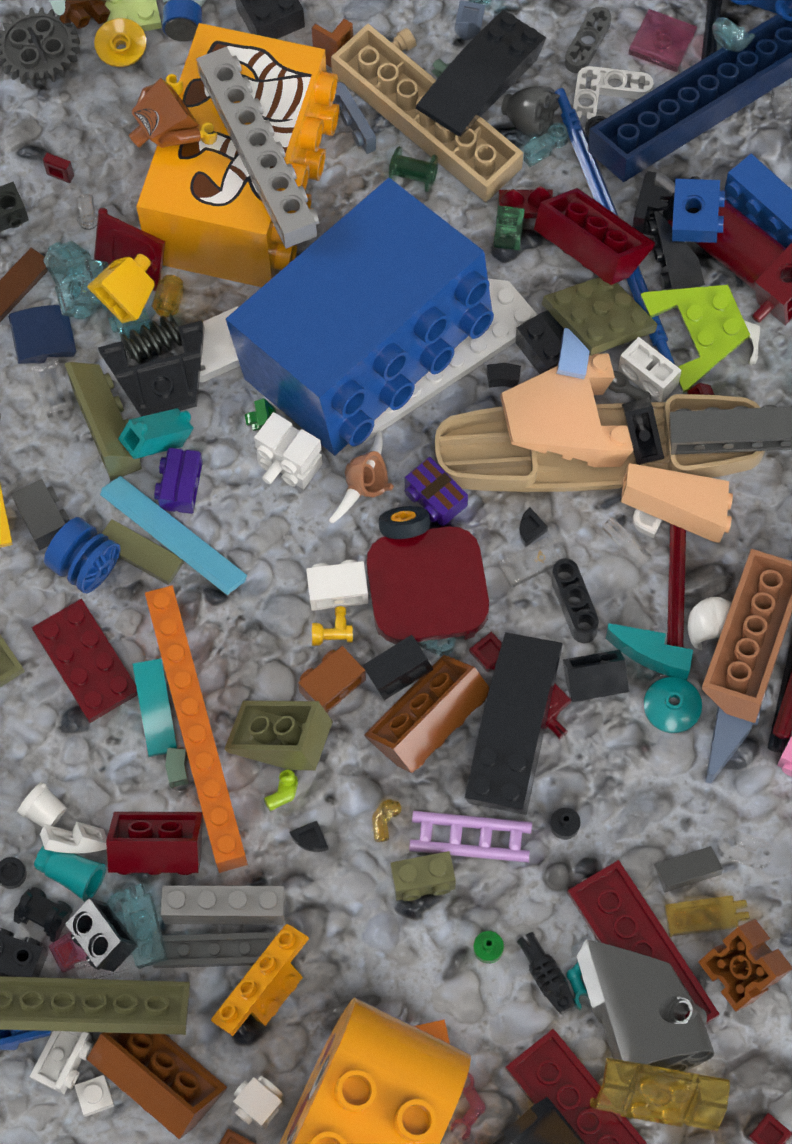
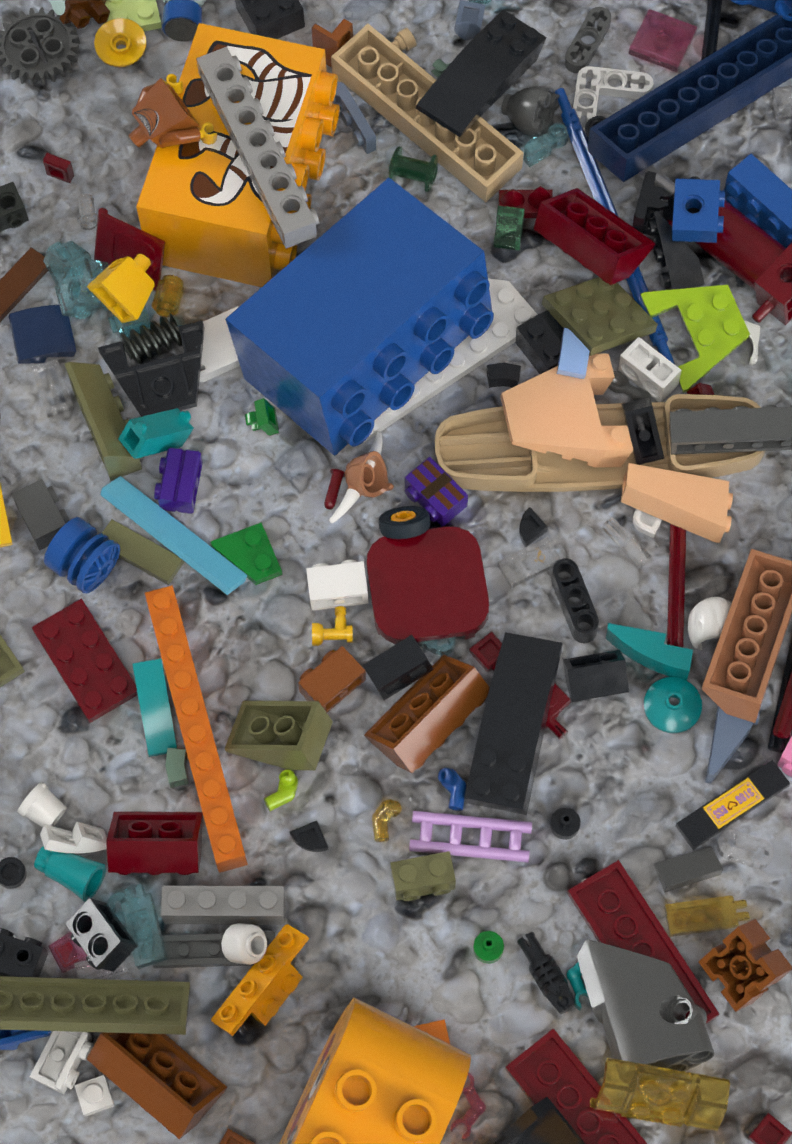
(42, 911): black piece -> none
(244, 943): none -> white head
(250, 552): none -> green wing
(258, 1101): white brick -> none
(288, 452): white brick -> none
(333, 488): none -> dark red piece
(455, 785): none -> blue arm
(730, 35): clear light blue hair -> none
(732, 804): none -> black tile

